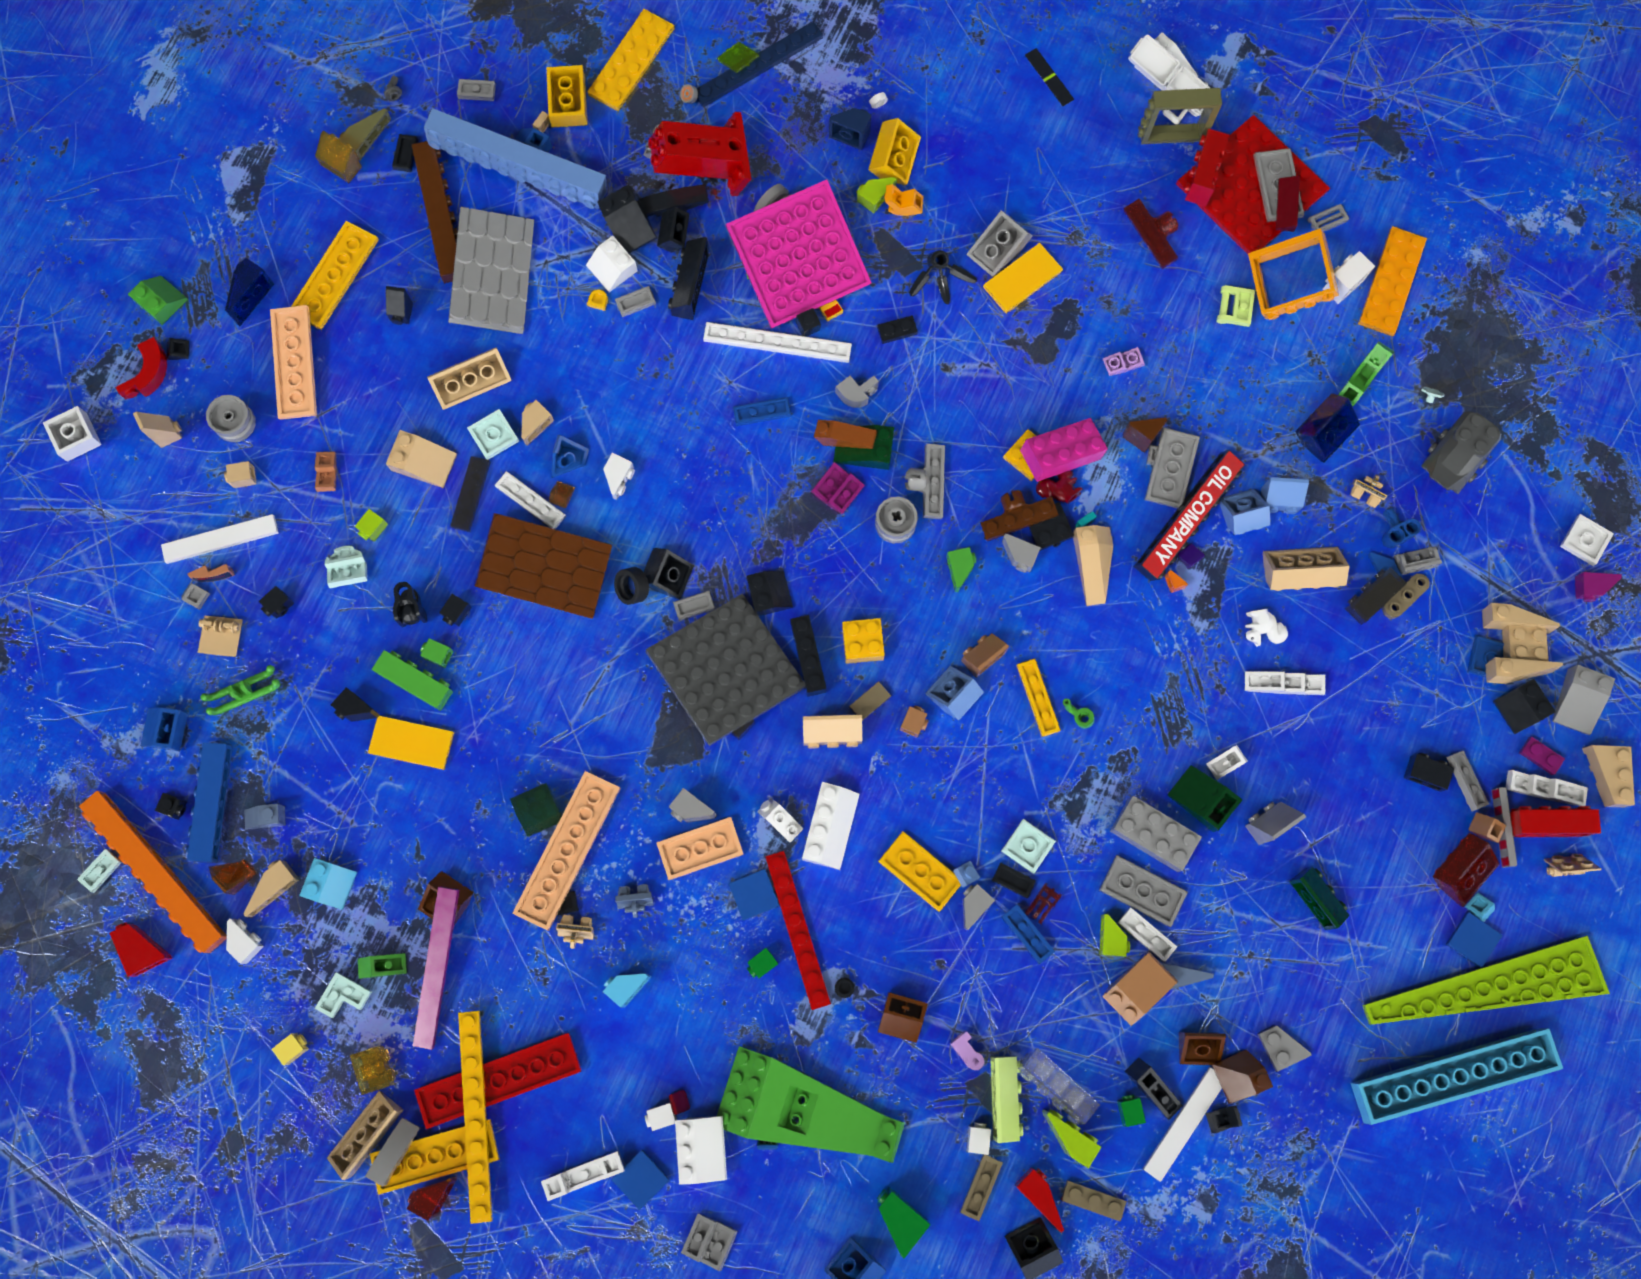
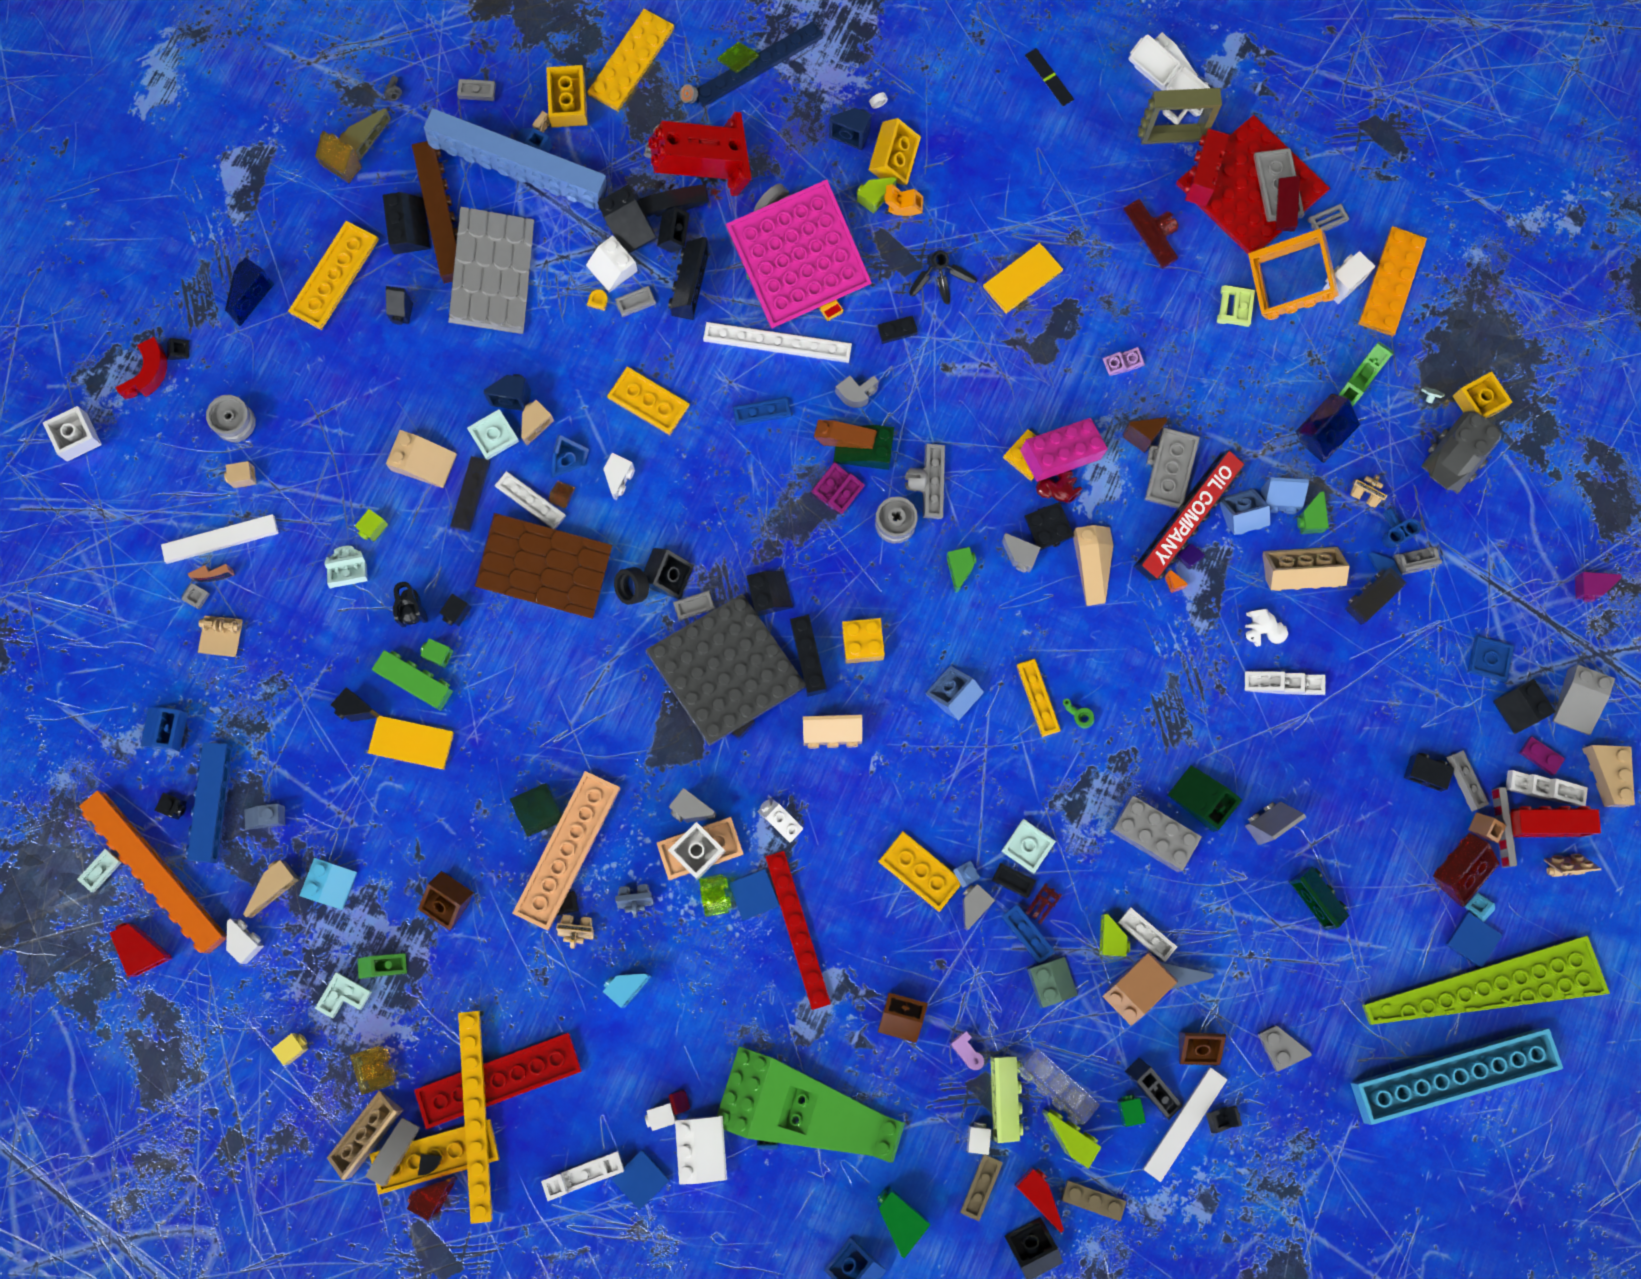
(157, 298): bright green slope -> none
(158, 428): tan slope -> none
(232, 876): clear orange slope -> none
(241, 692): bright green piece -> none
(275, 603): black brick -> none
(293, 362): light nougat plate -> none
(325, 471): nougat slope -> none
(404, 154): black tile -> none
(406, 222): none -> black slope
(428, 1163): none -> black tile
(436, 967): tile -> none
(469, 378): tan slope -> none
(509, 392): none -> dark blue slope
(648, 400): none -> yellow tile
(696, 850): none -> white brick
(709, 1242): light grey slope -> none
(714, 896): none -> clear neon green cylinder
(761, 964): green brick -> none
(808, 322): black brick -> none
(830, 826): white slope -> none
(844, 987): black plate -> none
(870, 700): dark tan tile -> none
(914, 721): medium nougat brick -> none
(985, 654): medium nougat slope -> none
(999, 244): light grey slope -> none
(1018, 515): reddish brown plate -> none
(1052, 982): none -> sand green slope
(1086, 520): teal tile -> none
(1143, 891): light grey tile -> none
(1226, 762): white slope -> none
(1241, 1076): reddish brown slope -> none
(1314, 516): none -> bright green slope
(1401, 601): dark tan plate -> none
(1483, 396): none -> yellow brick
(1524, 643): tan wedge -> none
(1586, 540): white plate -> none

